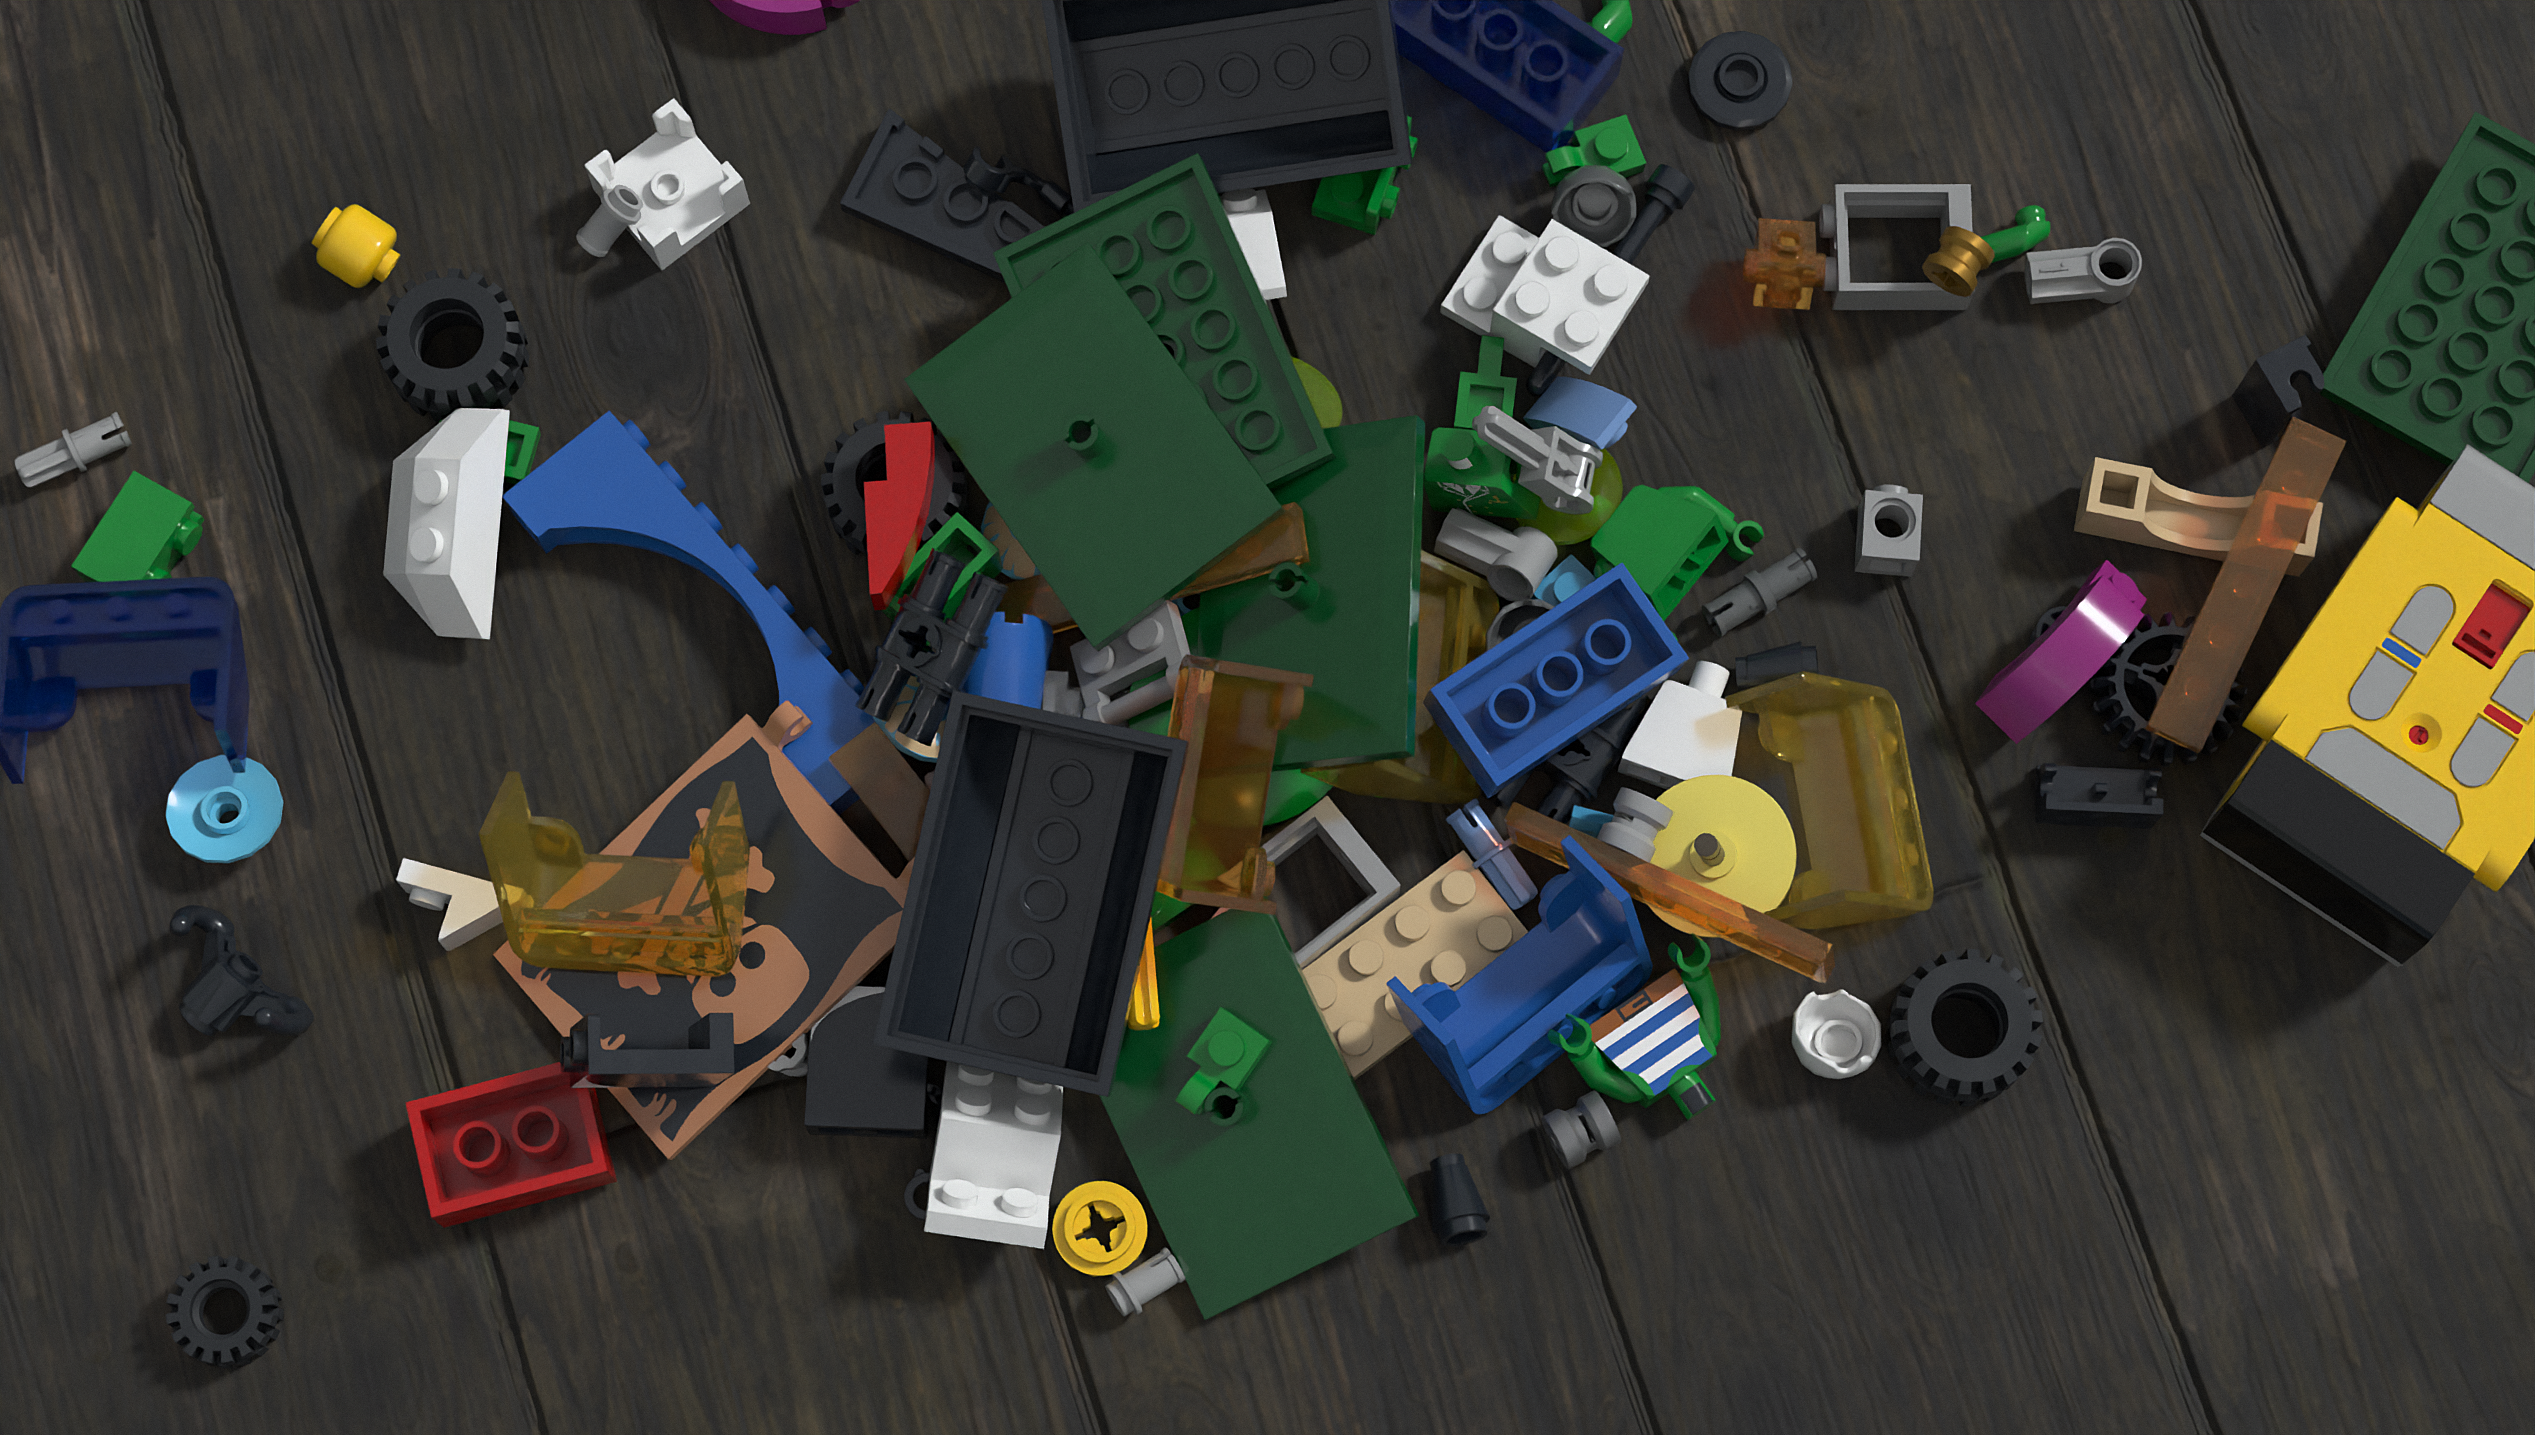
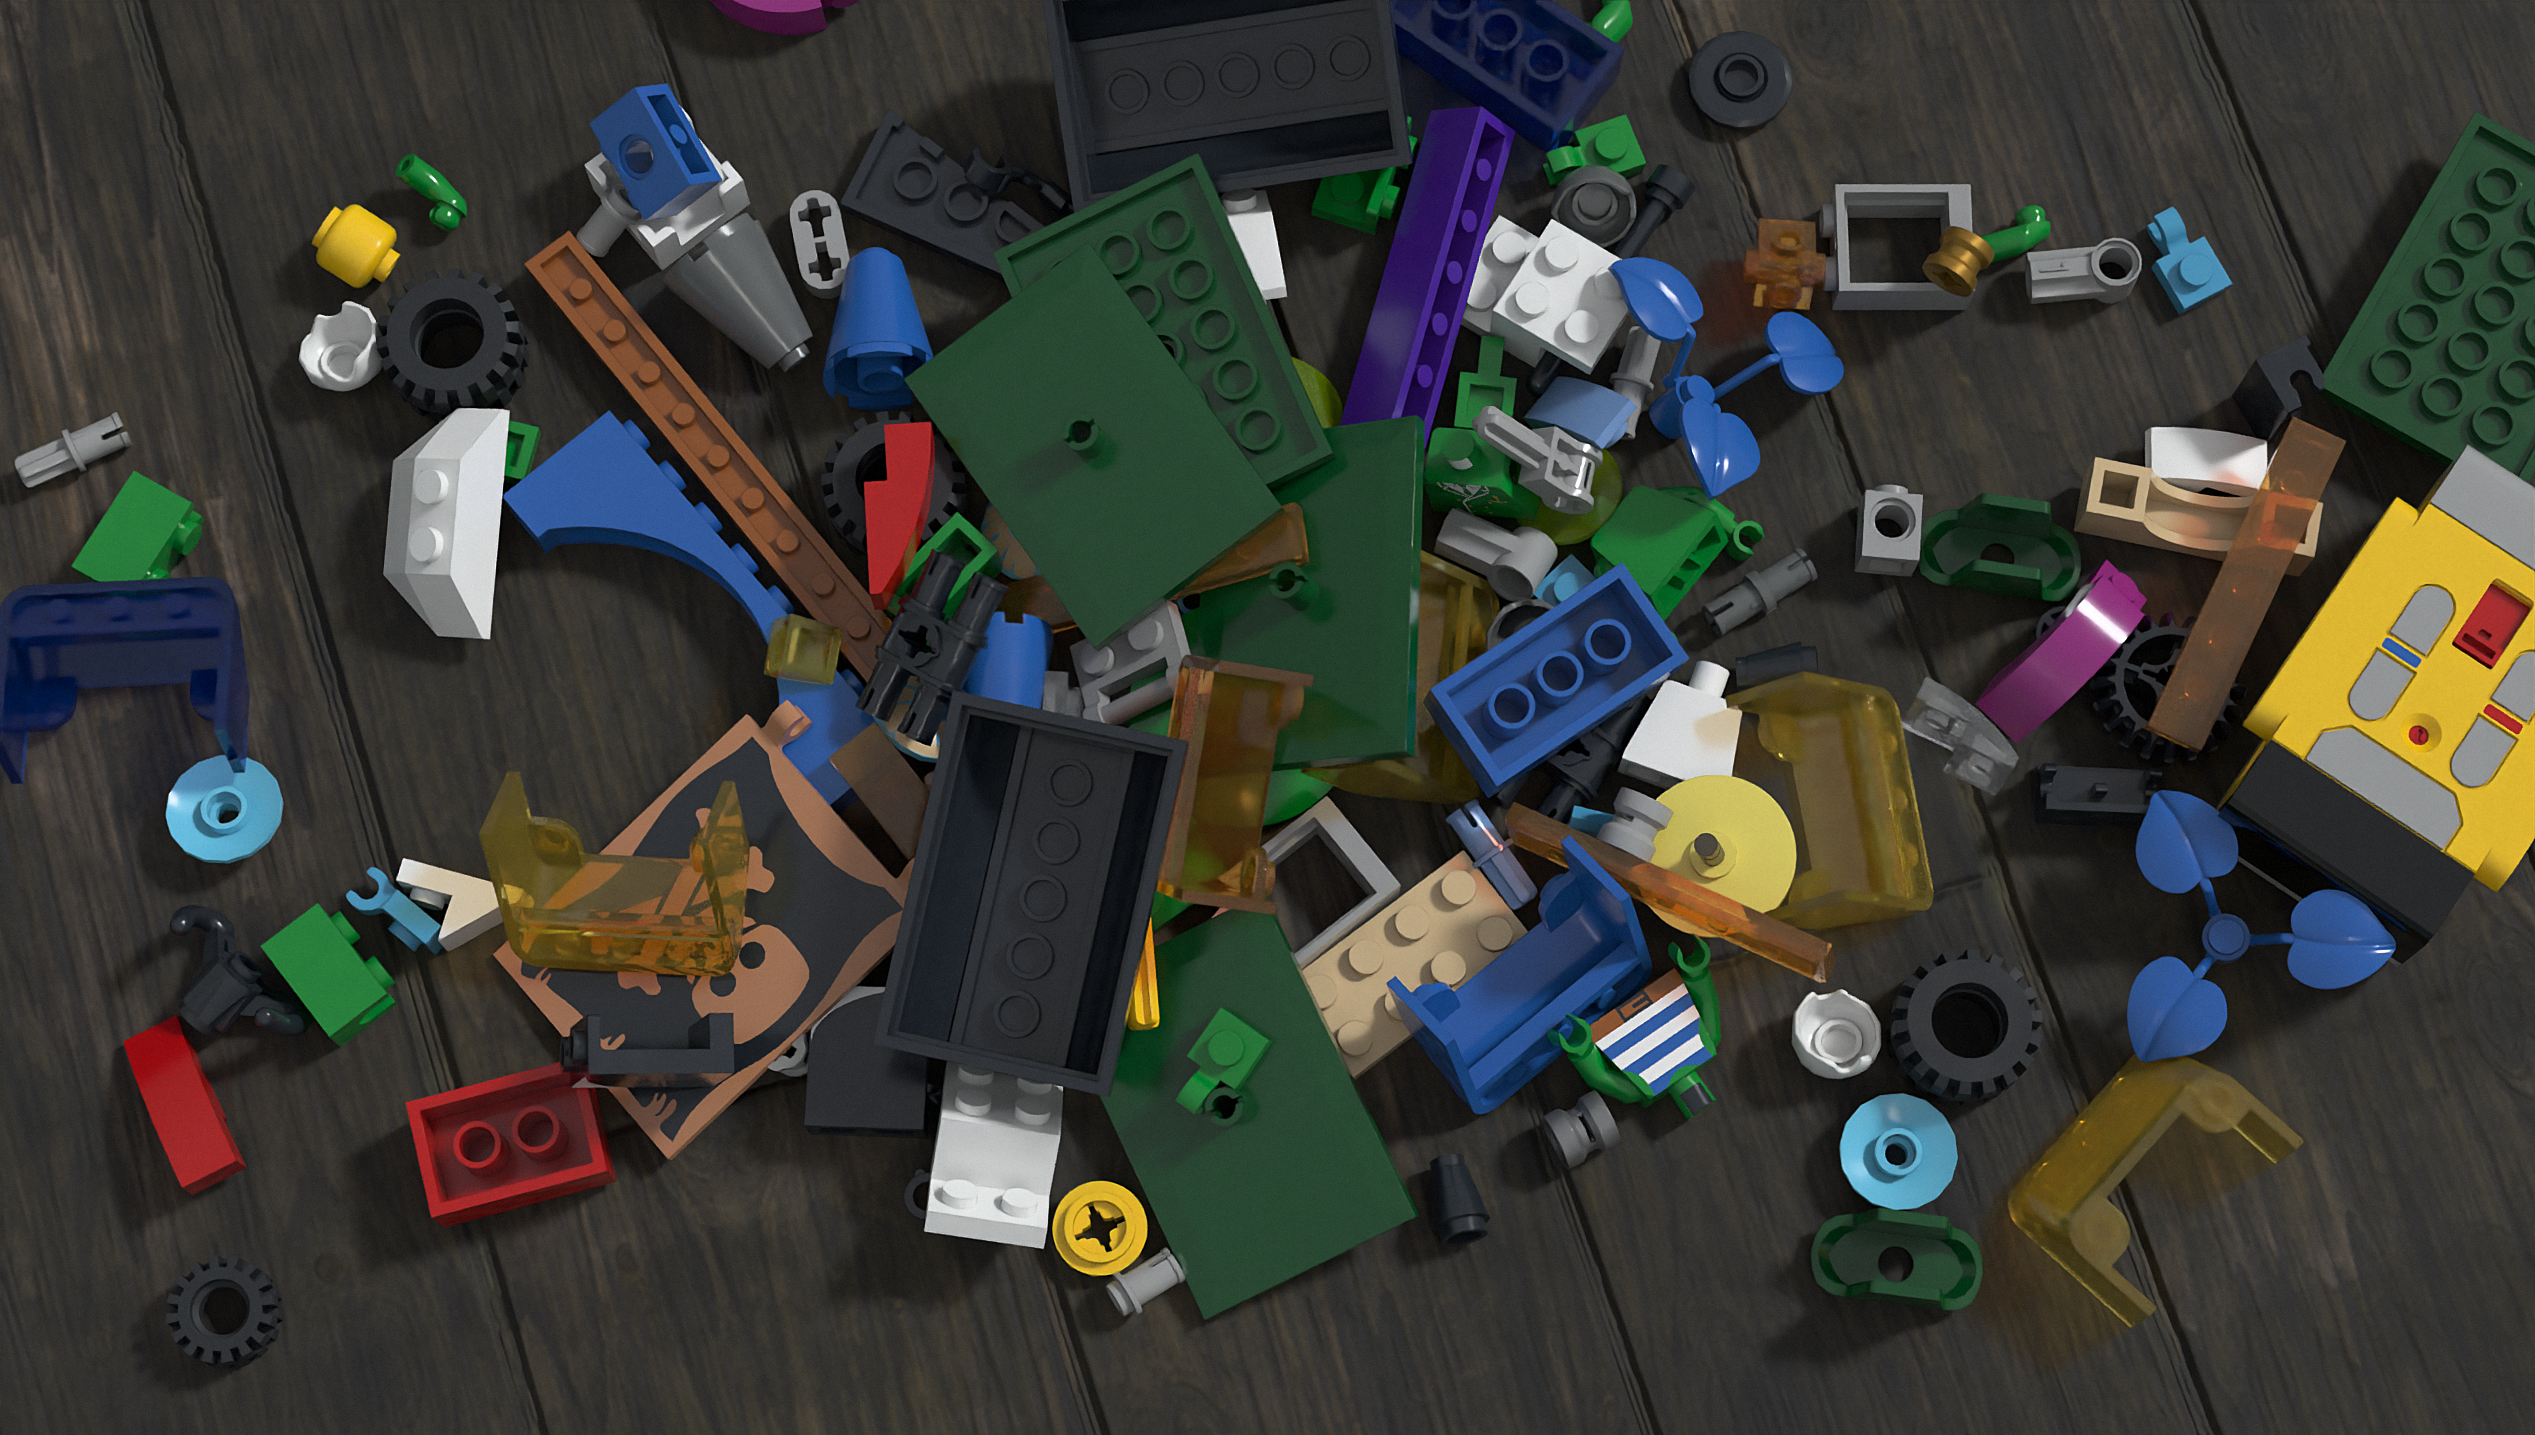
(183, 1106): none -> red slope
(329, 973): none -> green brick
(342, 349): none -> white hair
(410, 922): none -> dark azure plate
(433, 185): none -> green arm
(680, 166): none -> blue brick
(710, 449): none -> dark orange plate
(744, 293): none -> dark grey cone
(803, 650): none -> clear yellow slope
(808, 246): none -> light grey beam
(875, 334): none -> blue cone
(1430, 267): none -> dark purple brick
(1635, 373): none -> light grey axle
(1716, 442): none -> blue plant
(1914, 1128): none -> medium azure dish
(1944, 1259): none -> dark green piece
(1978, 748): none -> clear slope
(2043, 553): none -> dark green piece
(2065, 1192): none -> clear yellow windscreen
(2177, 1011): none -> blue plant
(2186, 270): none -> dark azure plate
(2206, 458): none -> white slope

